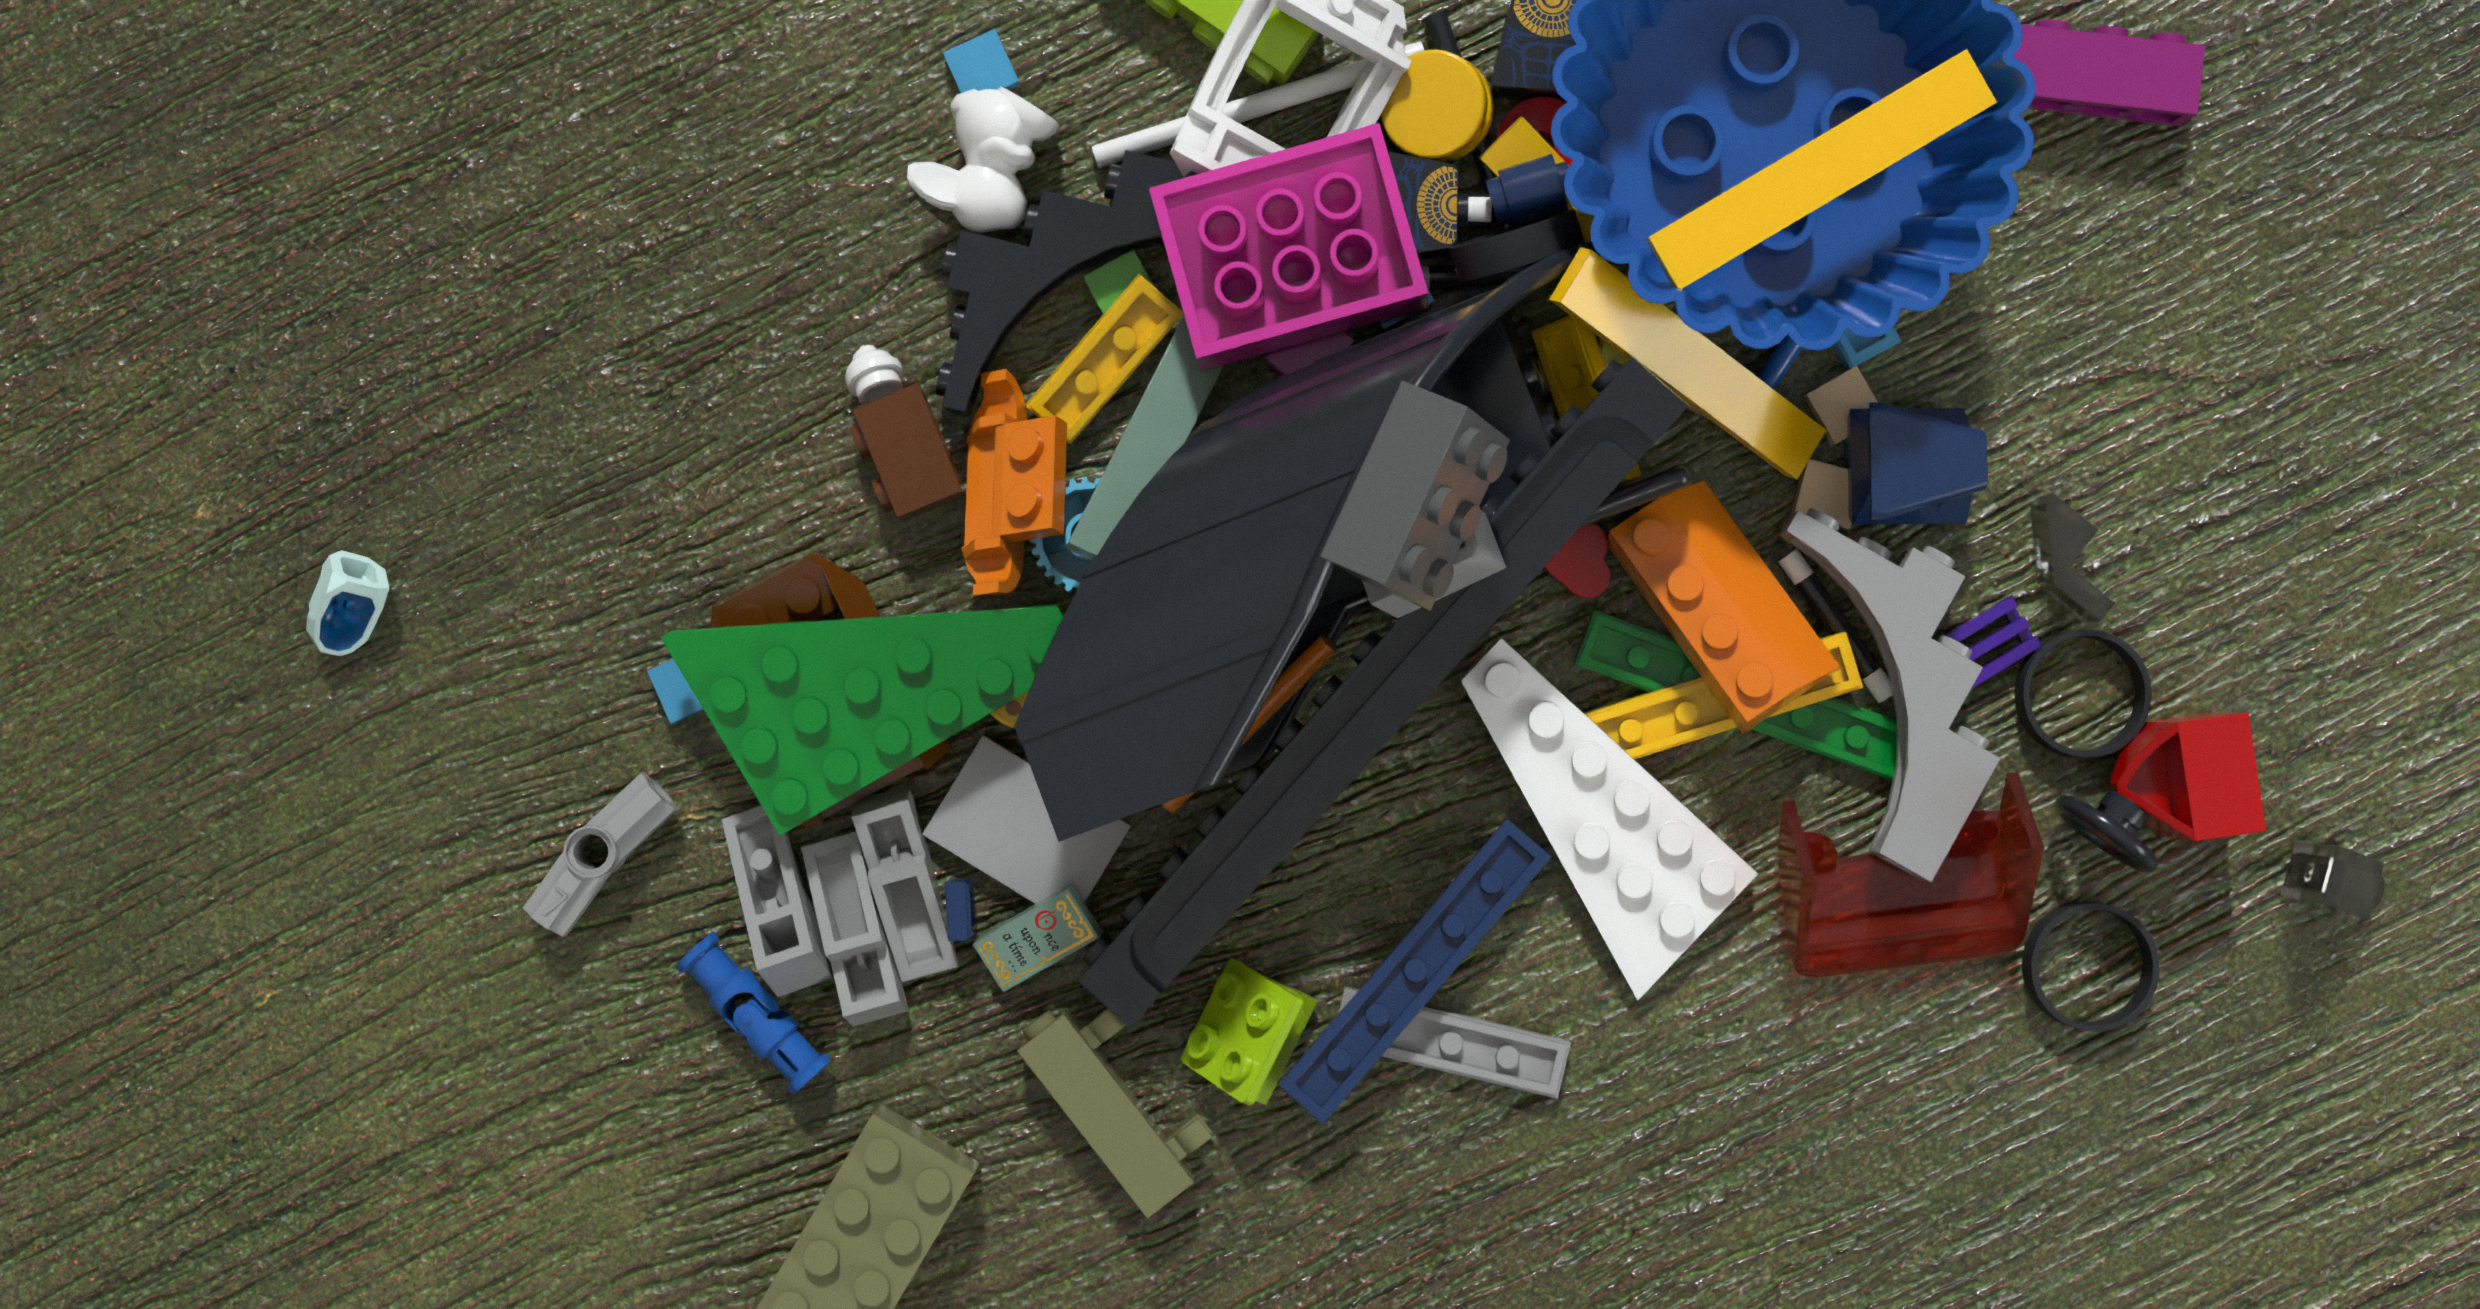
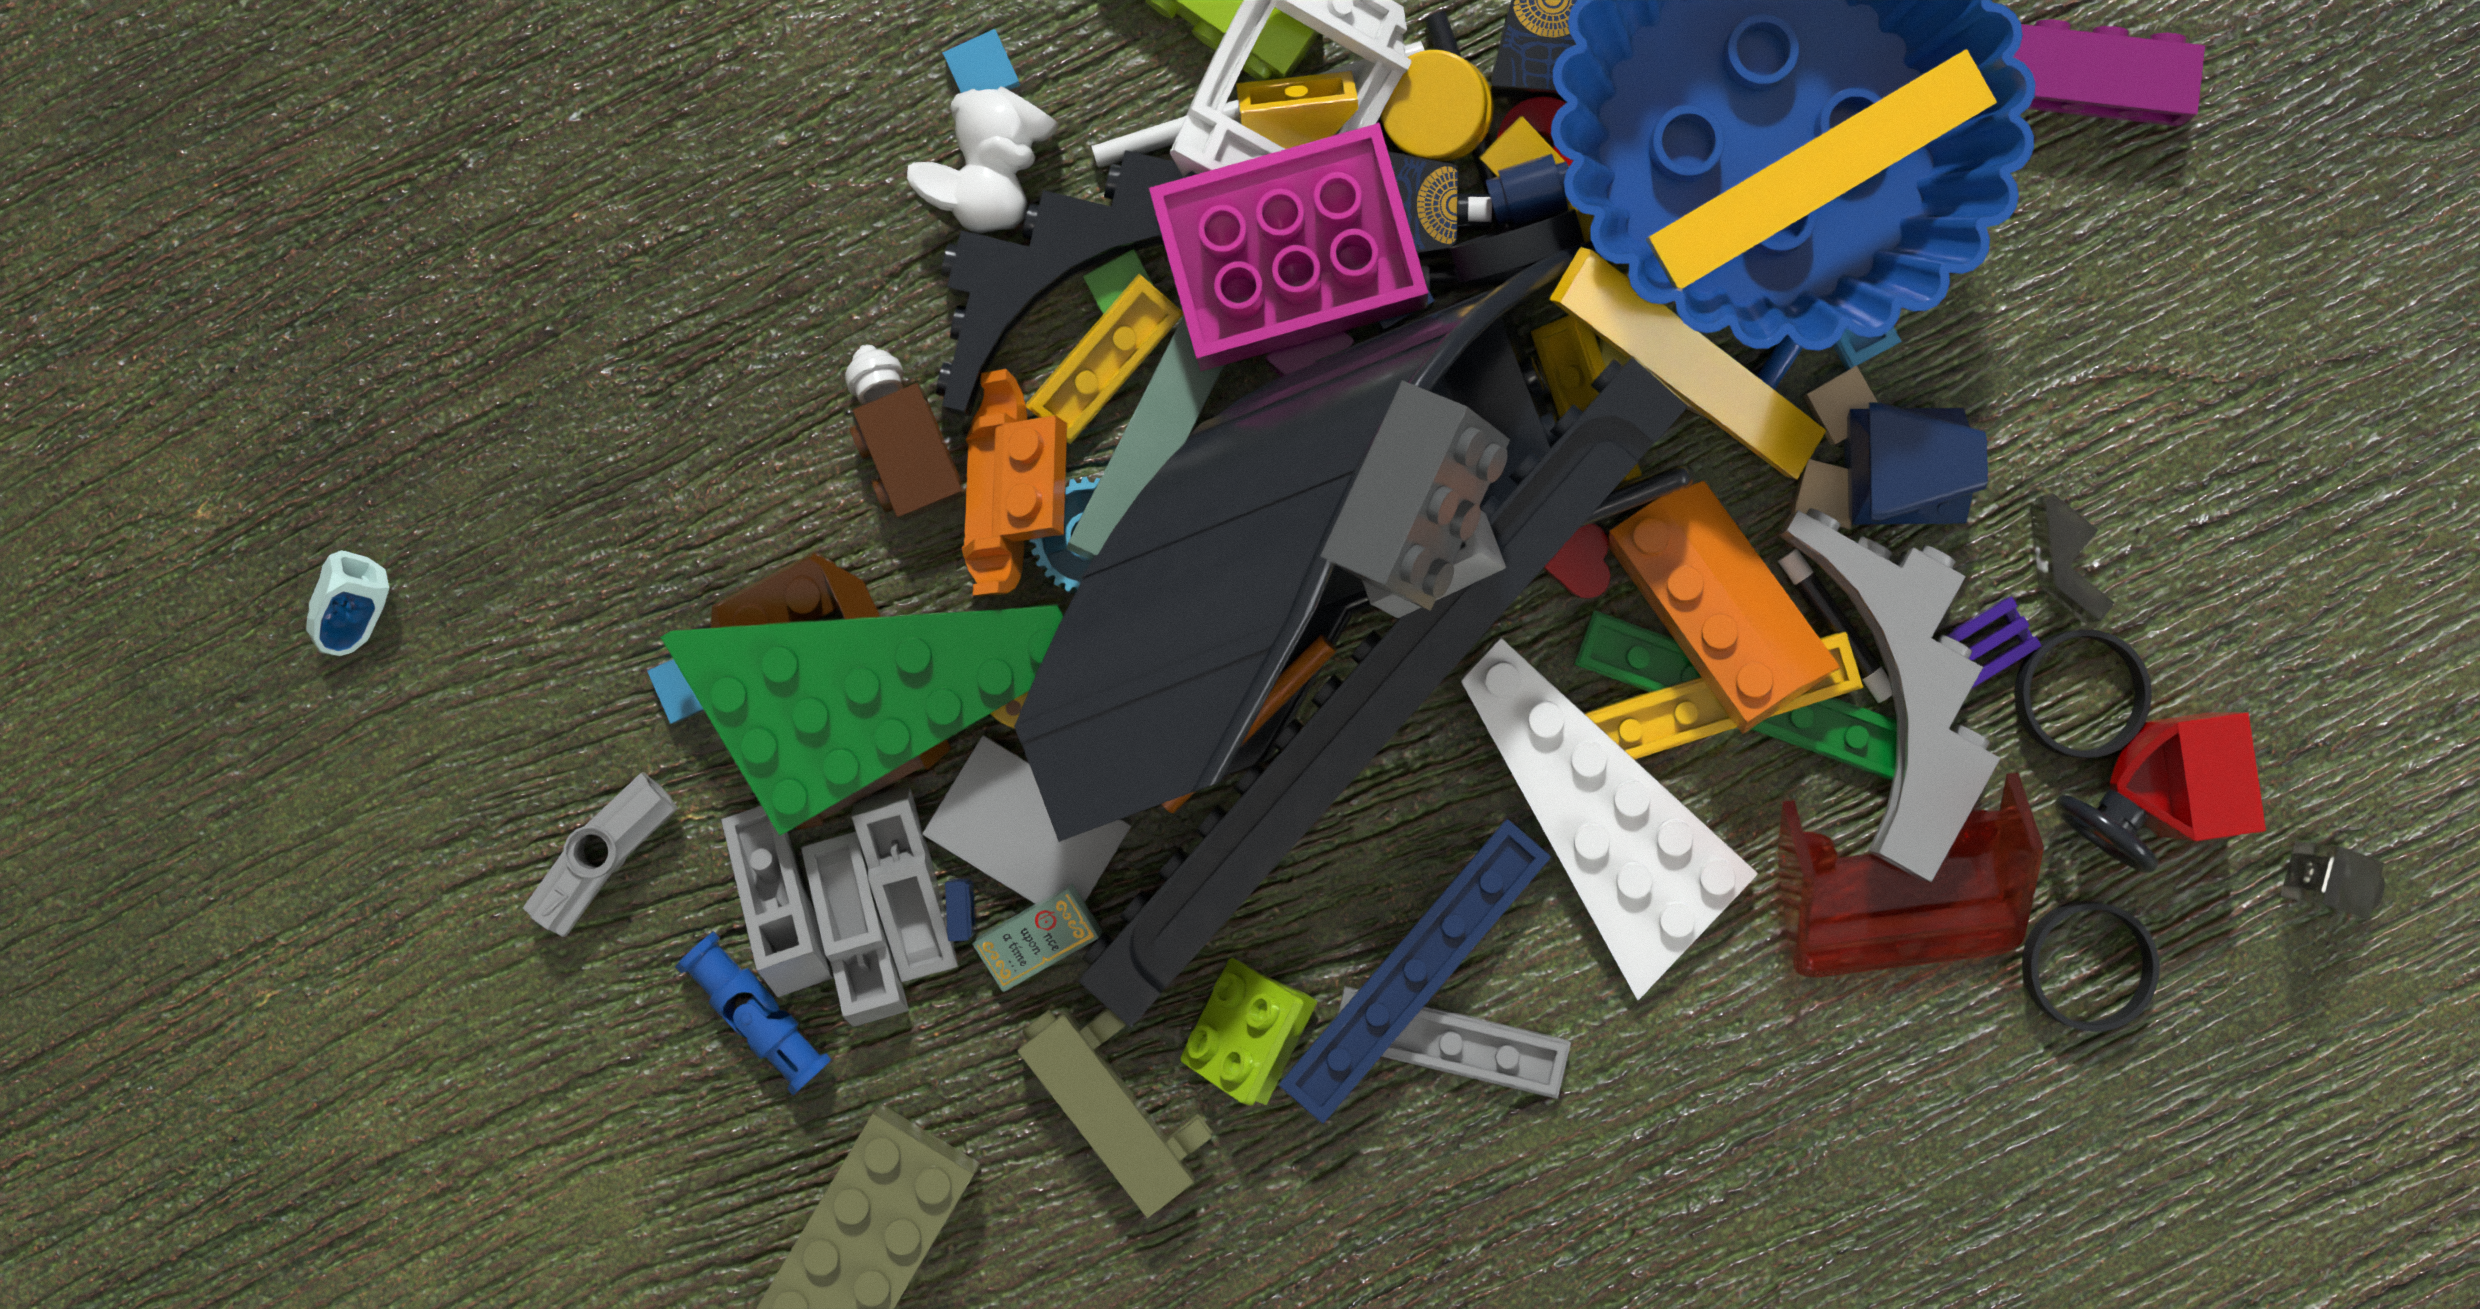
(1298, 108): none -> yellow slope

